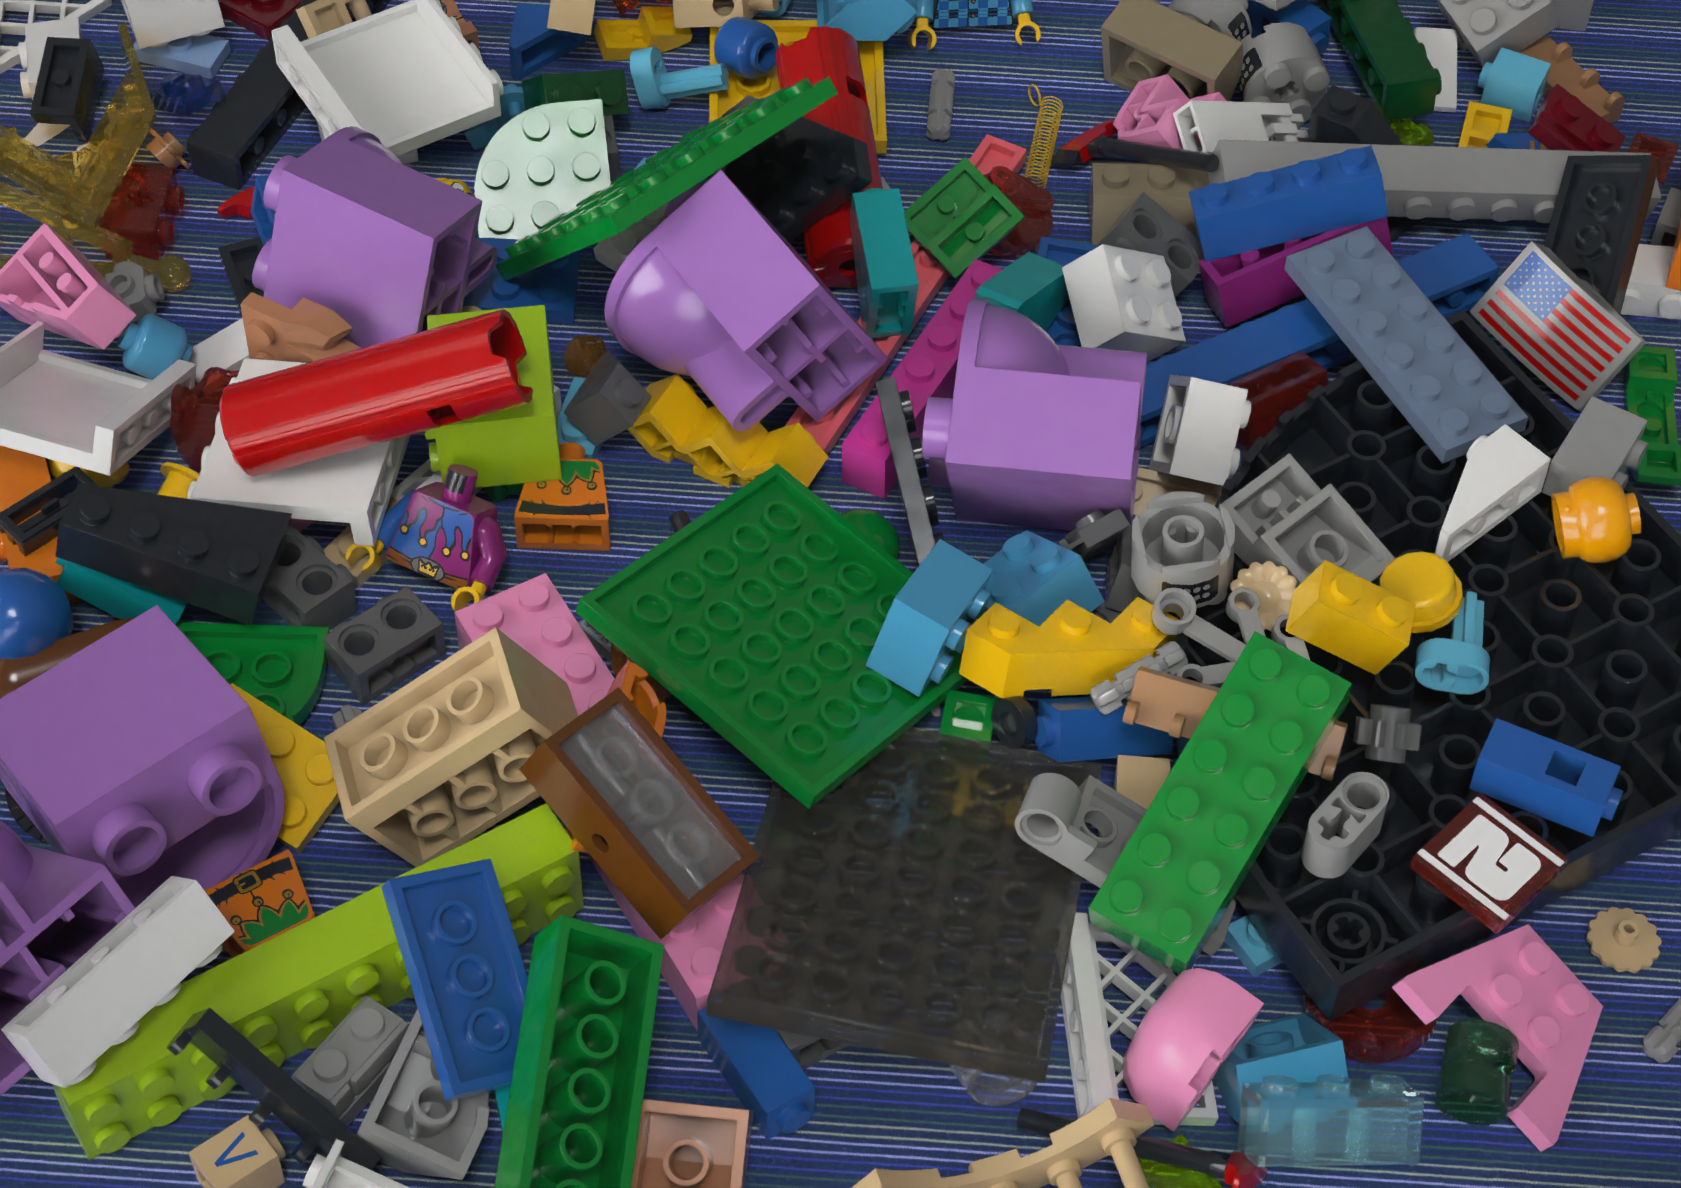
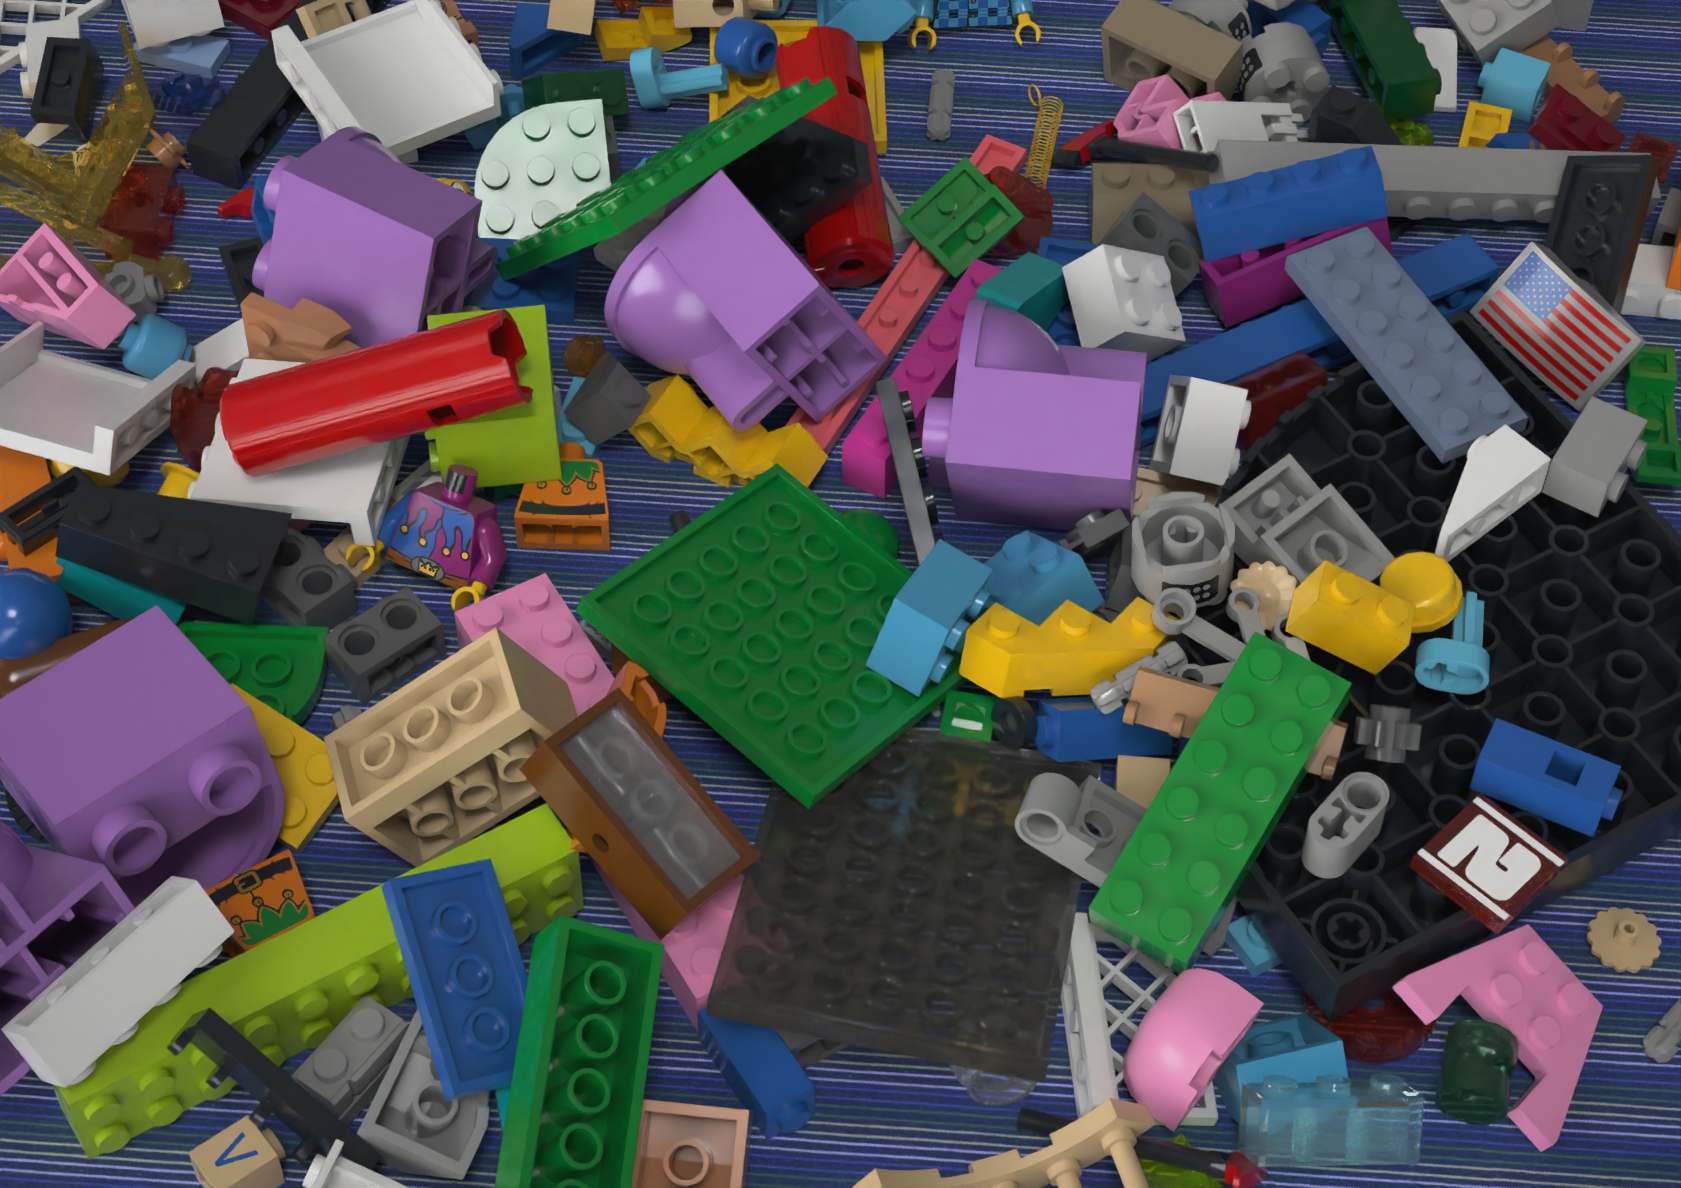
(883, 262): teal slope -> none
(1595, 519): light orange piece -> none

